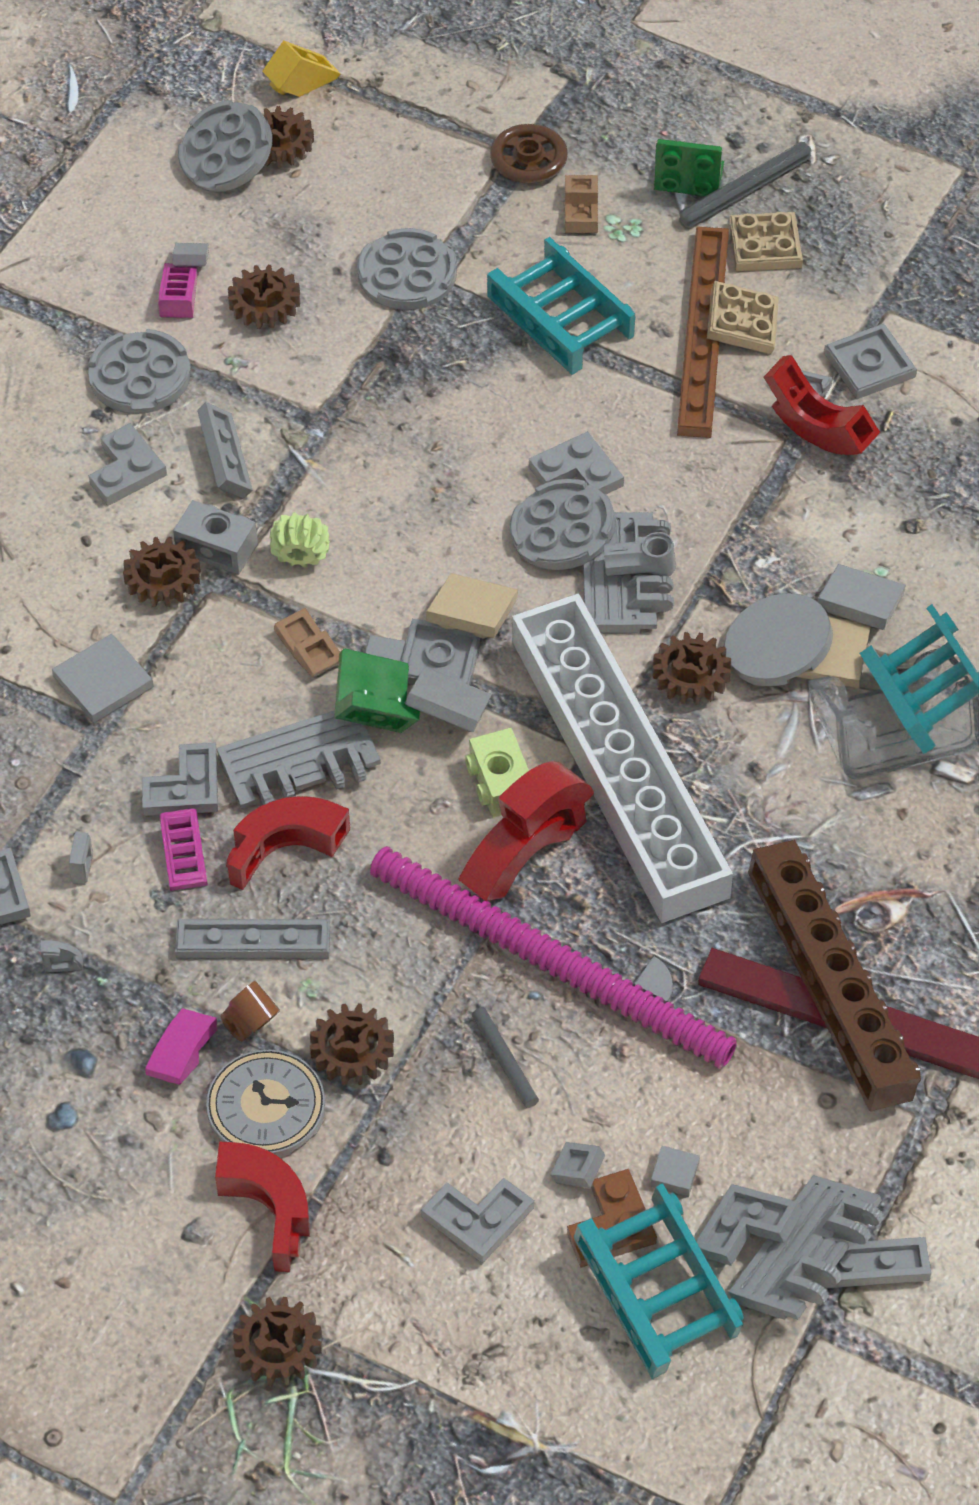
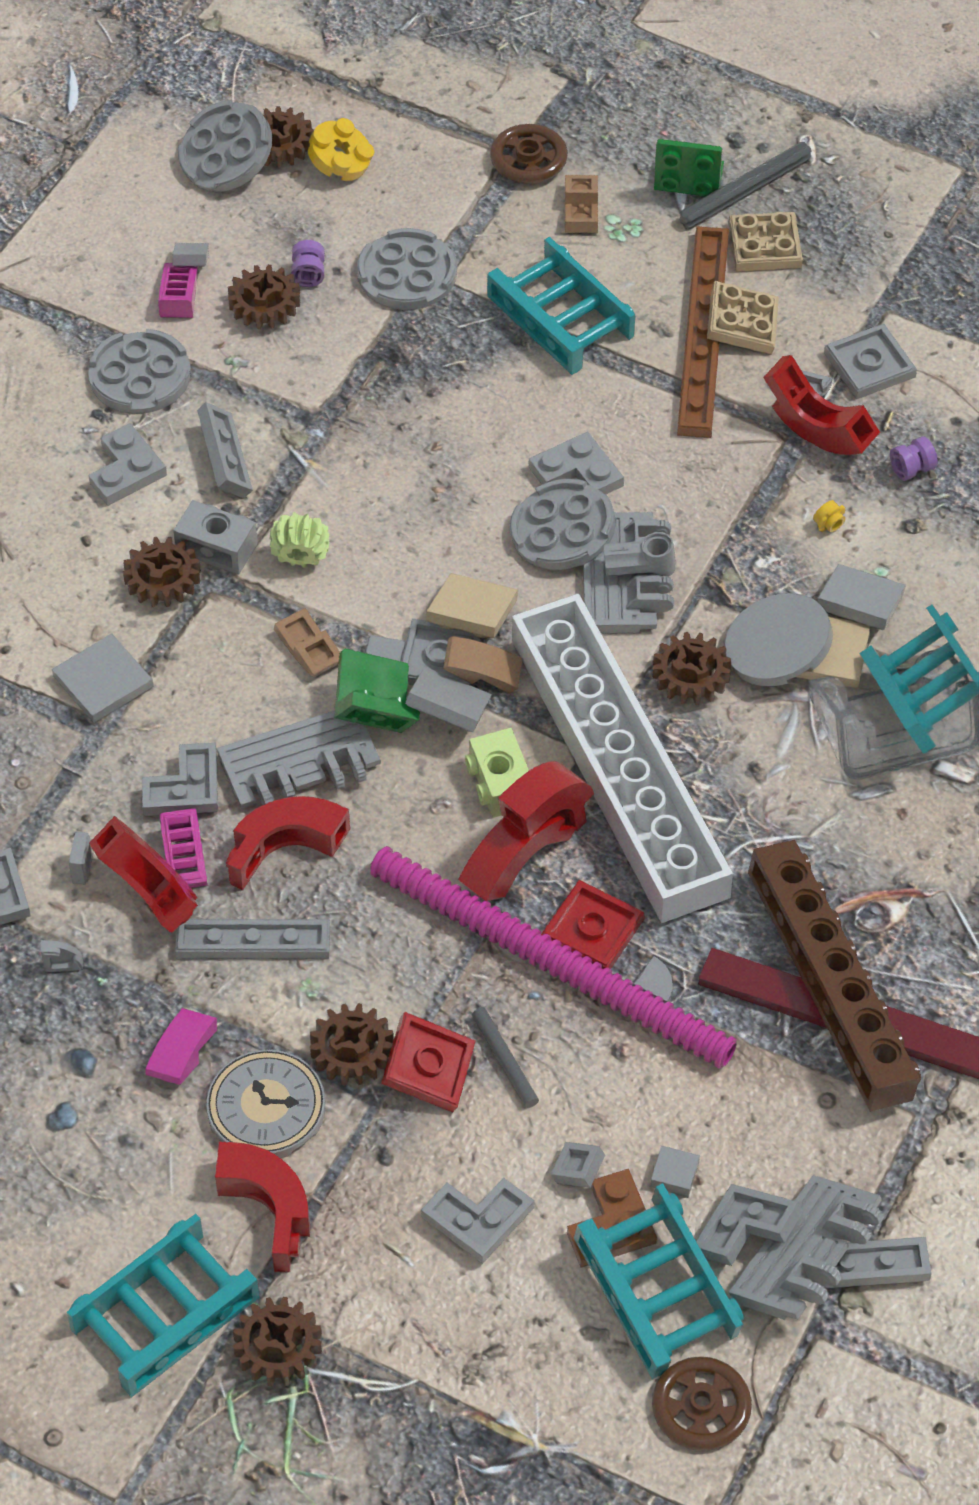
(146, 873): none -> red arch
(169, 1341): none -> teal fence
(248, 1011): dark orange piece -> none
(298, 70): yellow slope -> none
(308, 263): none -> medium lavender wheel
(345, 136): none -> yellow plate
(428, 1062): none -> red tile
(478, 660): none -> medium nougat slope
(595, 924): none -> red tile
(697, 1435): none -> reddish brown plate
(829, 516): none -> yellow plate
(913, 458): none -> medium lavender wheel

